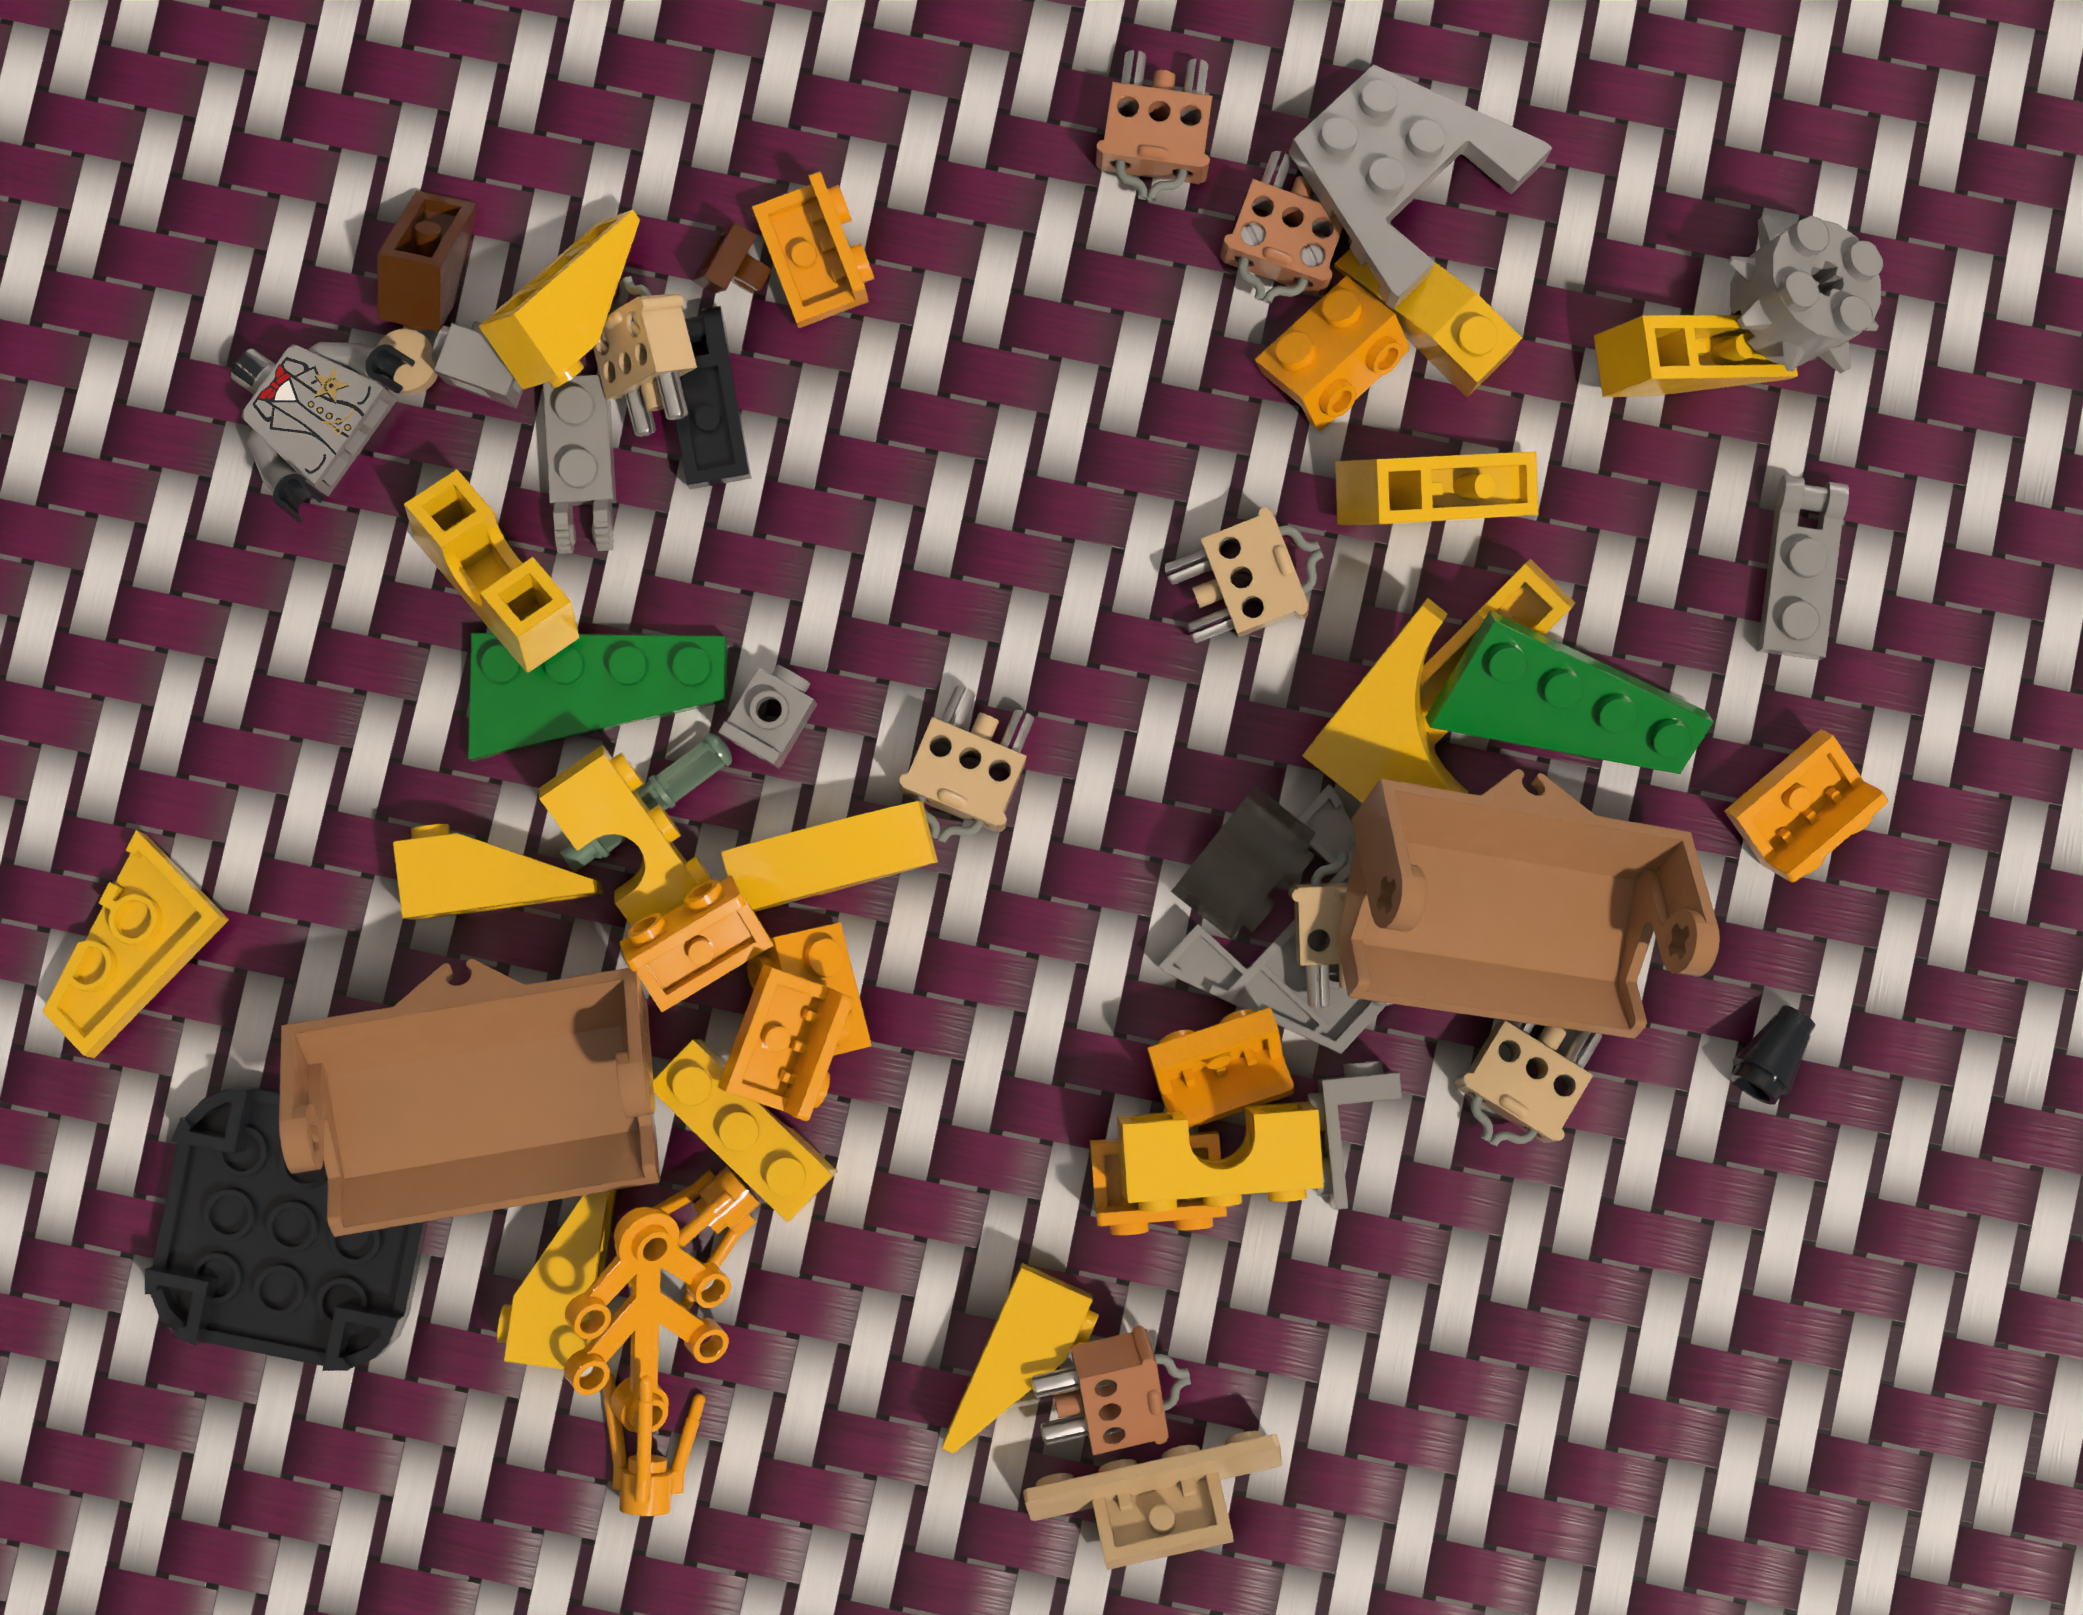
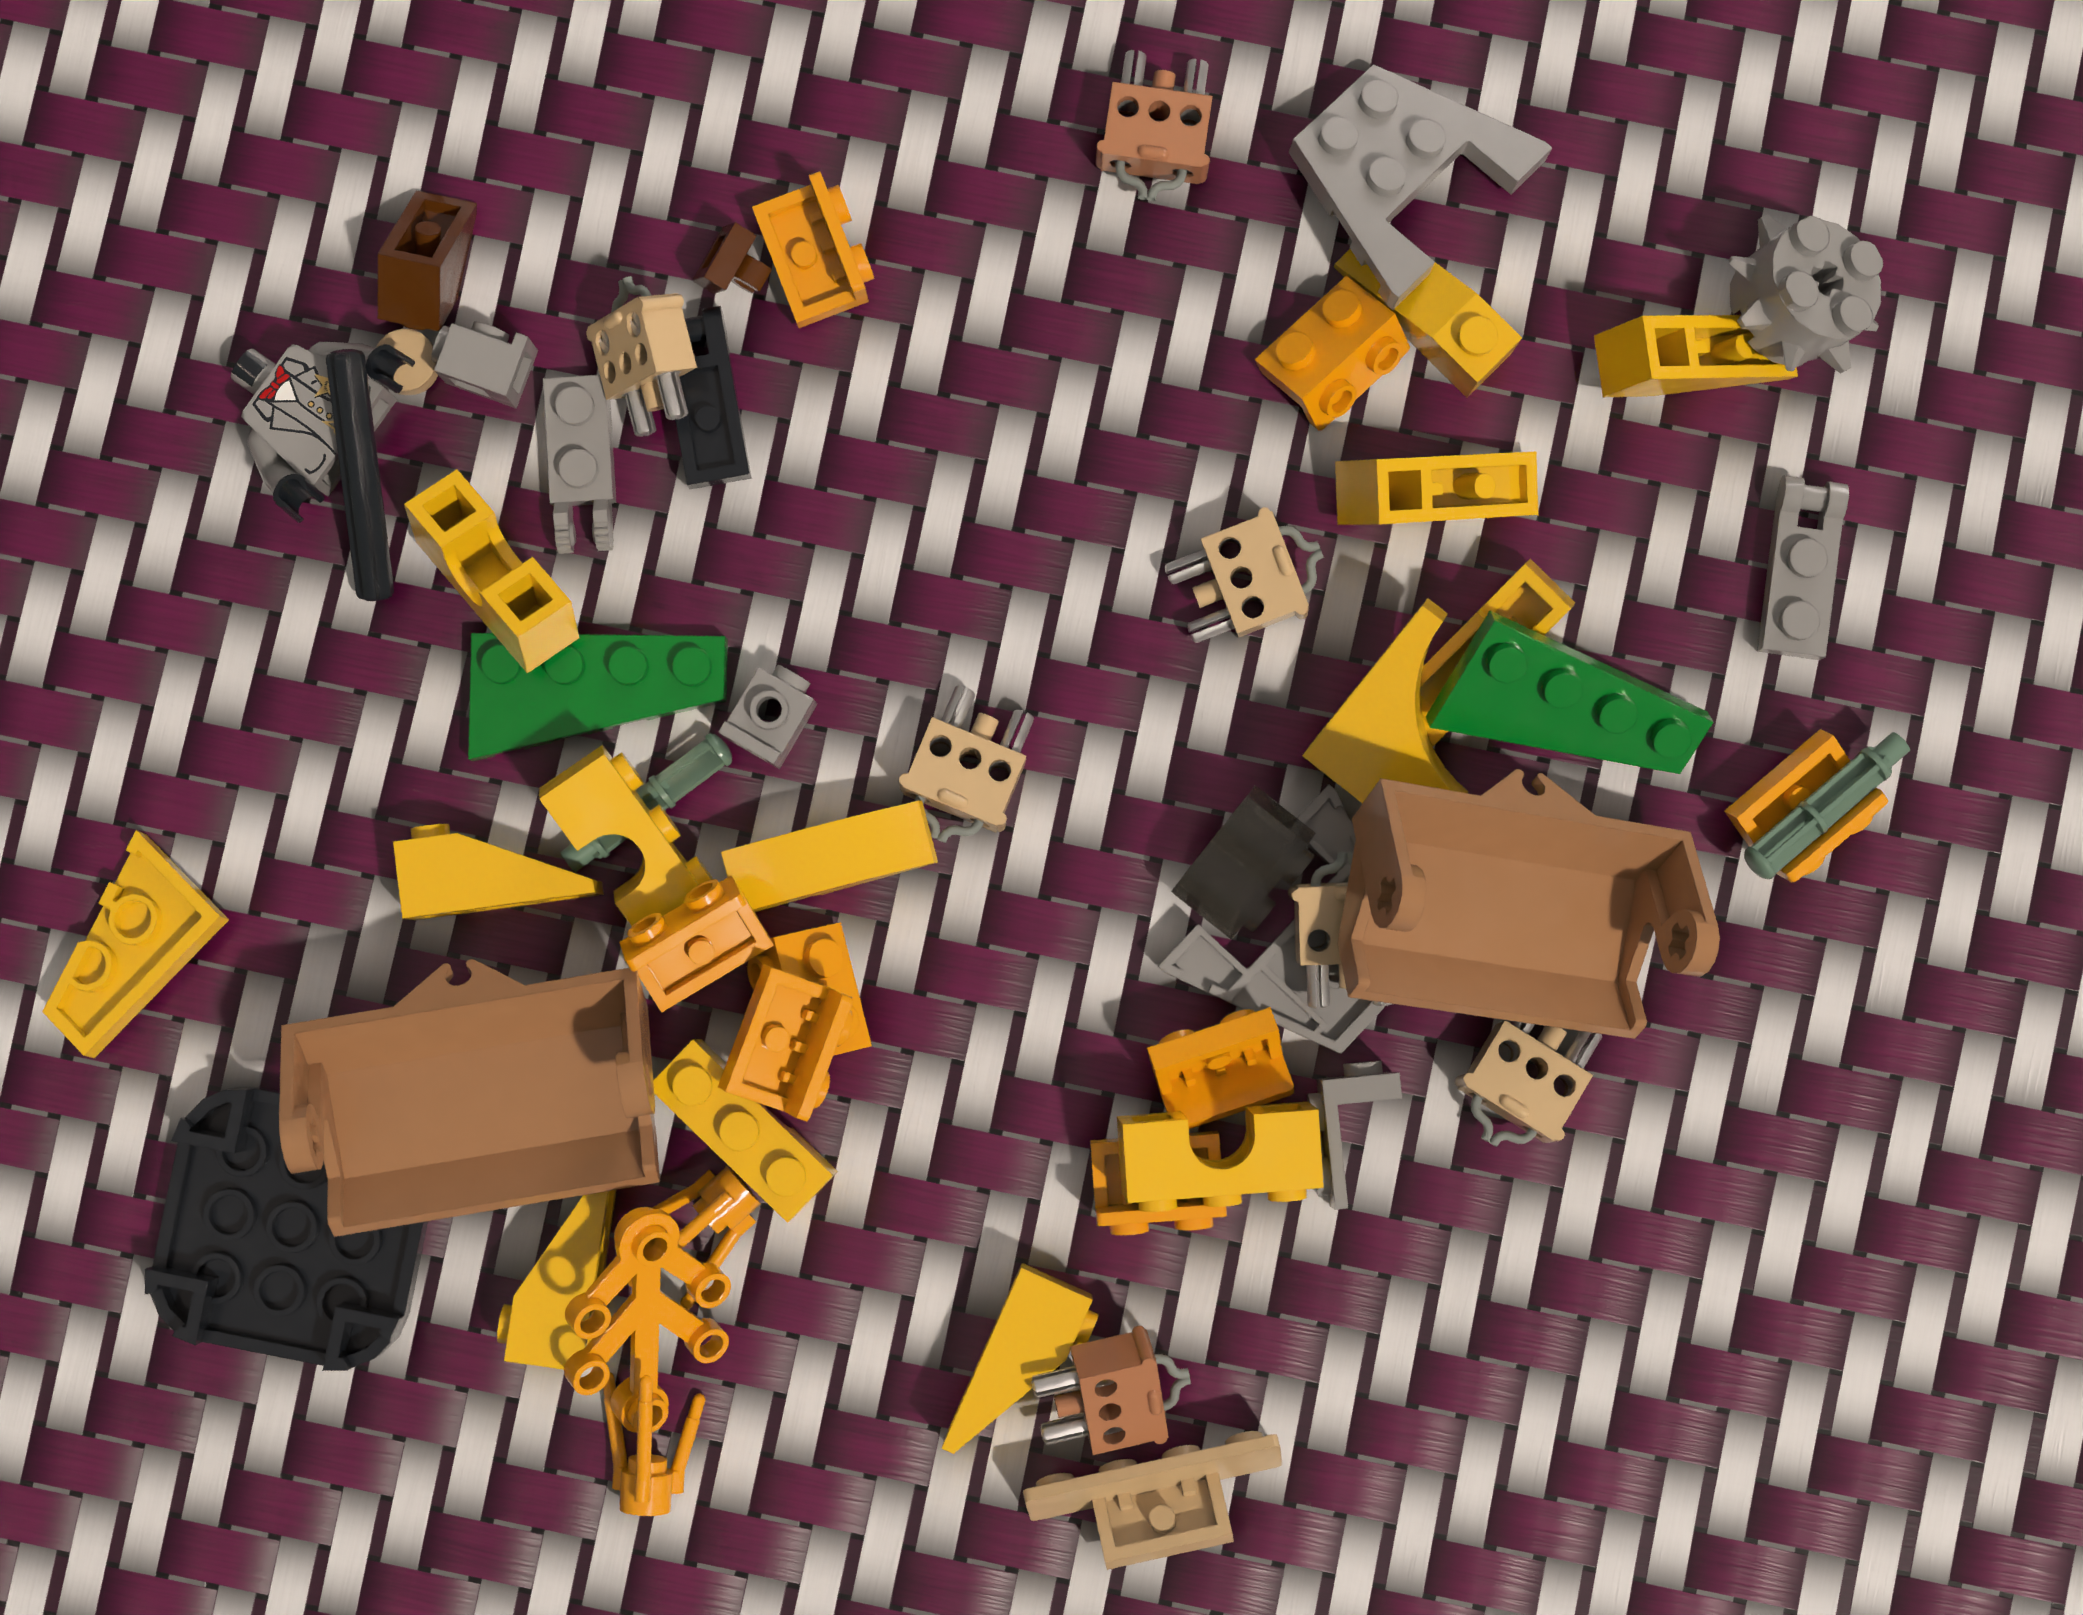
(360, 474): none -> black axle
(564, 307): yellow slope -> none
(1280, 251): nougat piece -> none
(1773, 1057): black cone -> none
(1825, 806): none -> sand green piece

